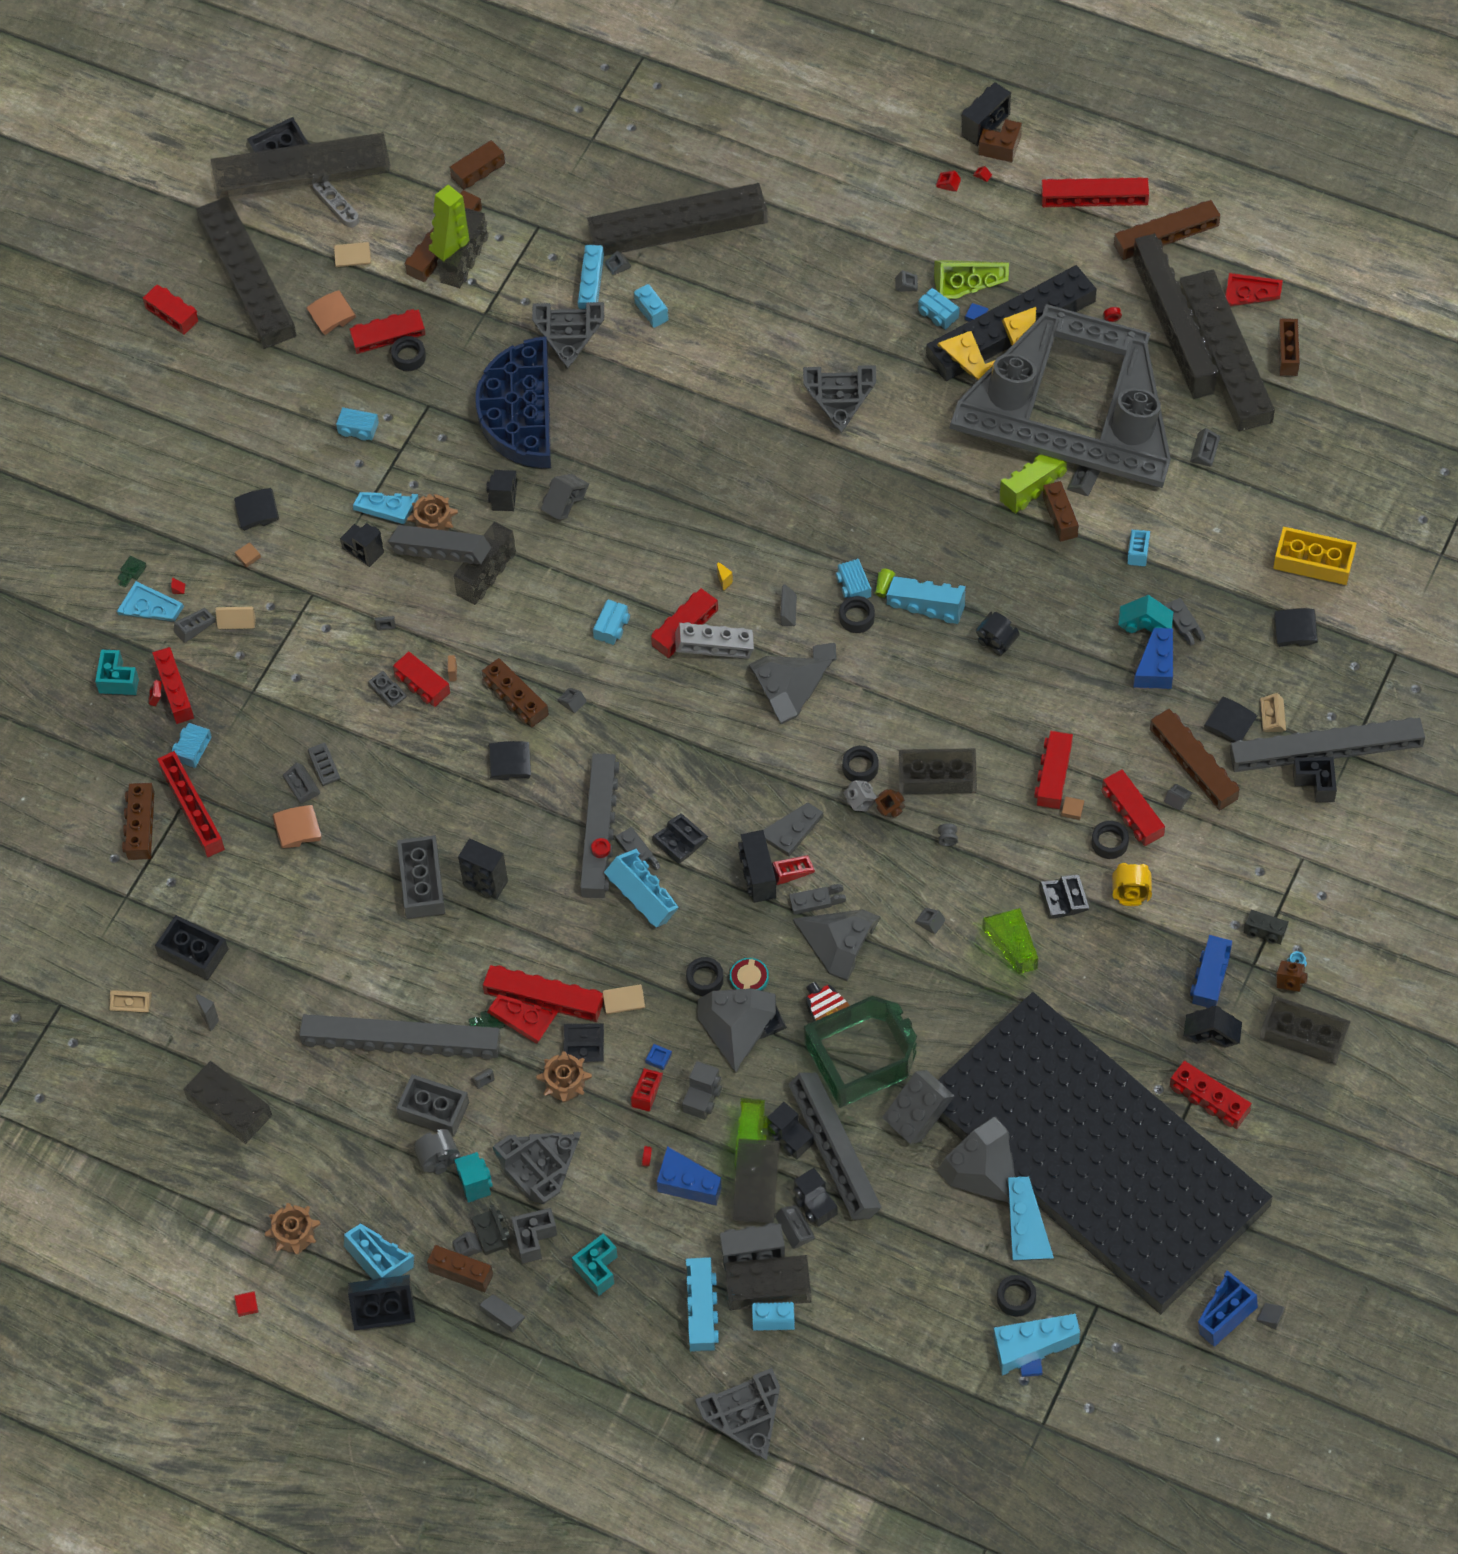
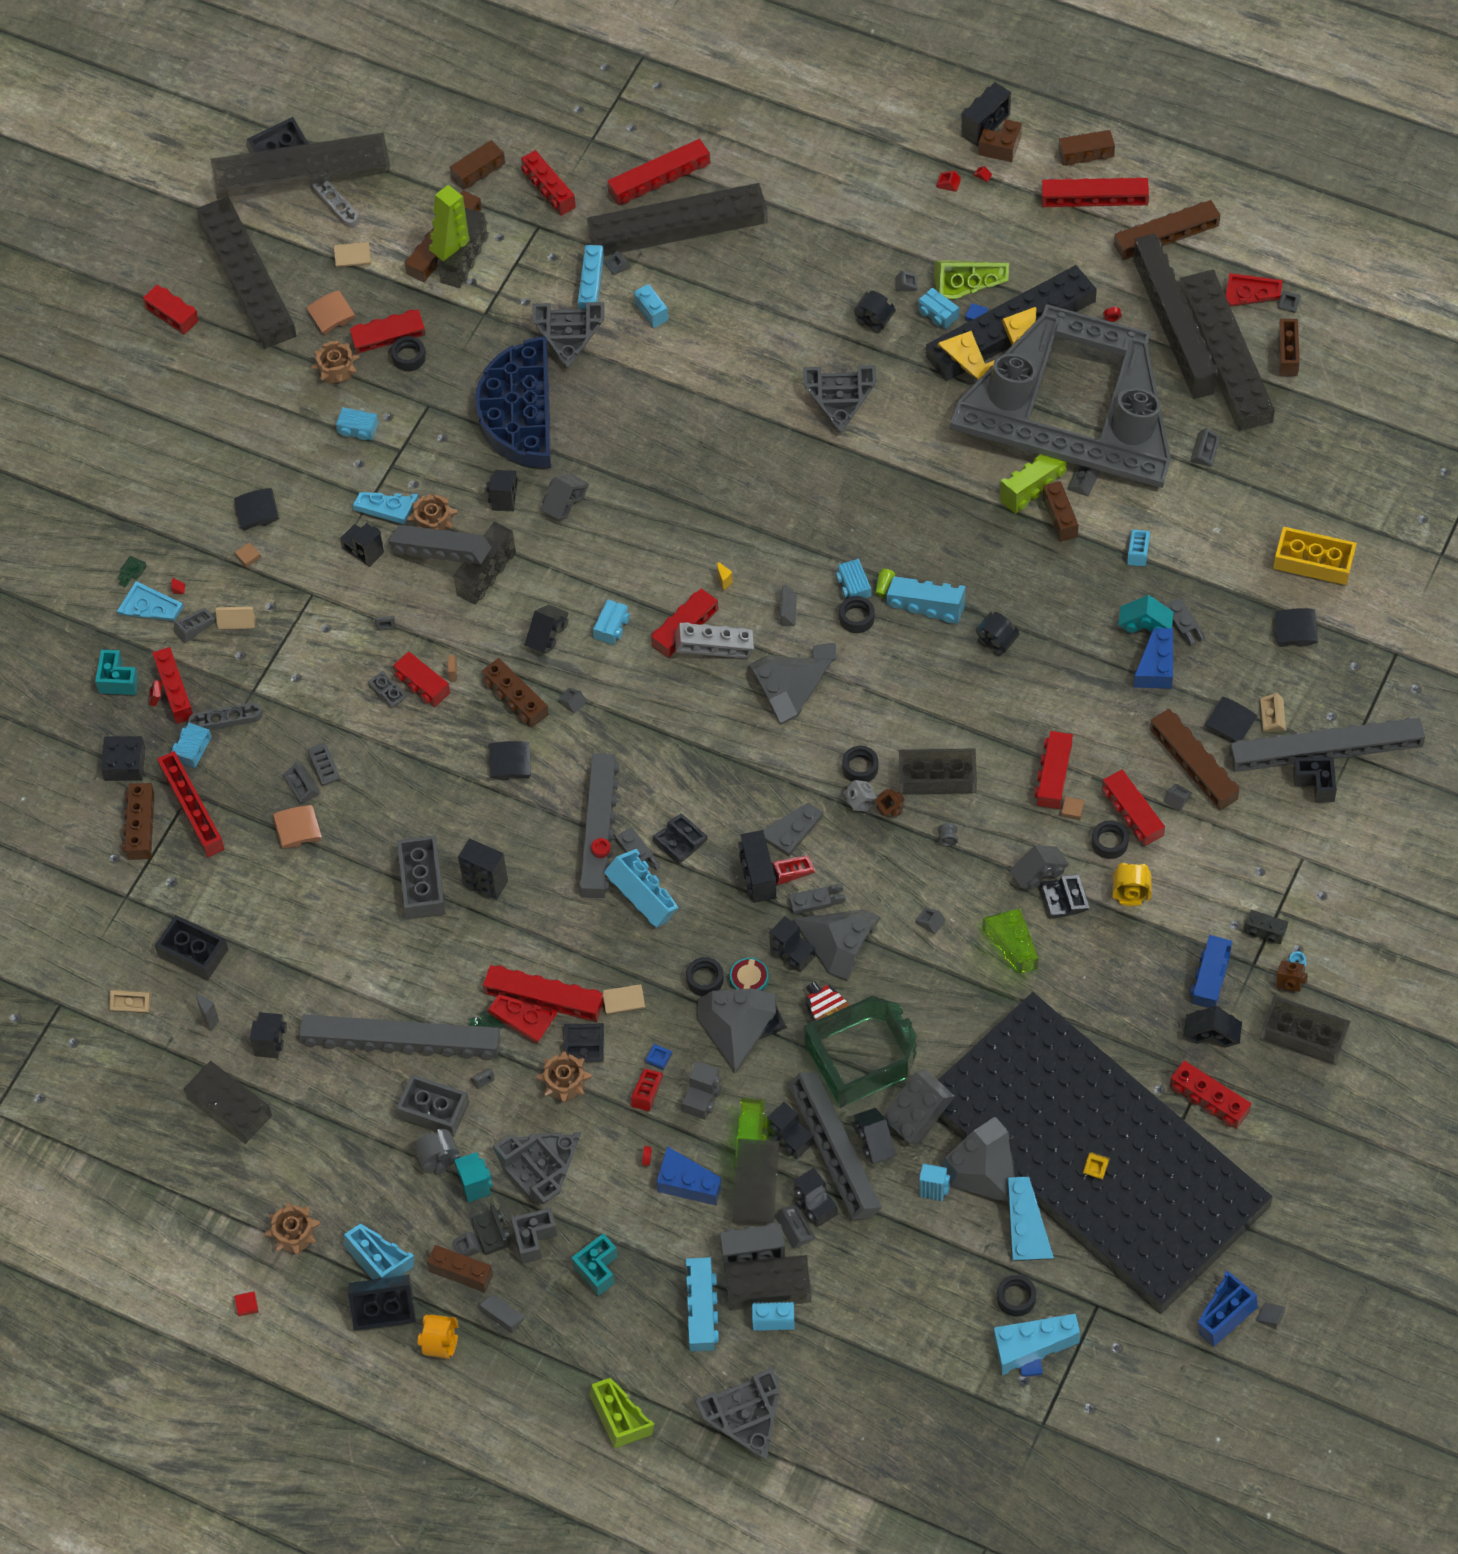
(123, 758): none -> black brick
(225, 714): none -> dark grey beam
(267, 1035): none -> black brick
(335, 362): none -> medium nougat brick
(438, 1336): none -> light orange brick
(544, 626): none -> black brick
(548, 182): none -> red brick
(618, 1414): none -> lime wedge
(659, 172): none -> red brick
(789, 946): none -> black brick
(874, 311): none -> black brick
(875, 1132): none -> black brick
(934, 1182): none -> medium azure brick
(1037, 864): none -> dark grey brick
(1086, 147): none -> reddish brown brick
(1096, 1165): none -> yellow slope
(1289, 301): none -> dark grey slope

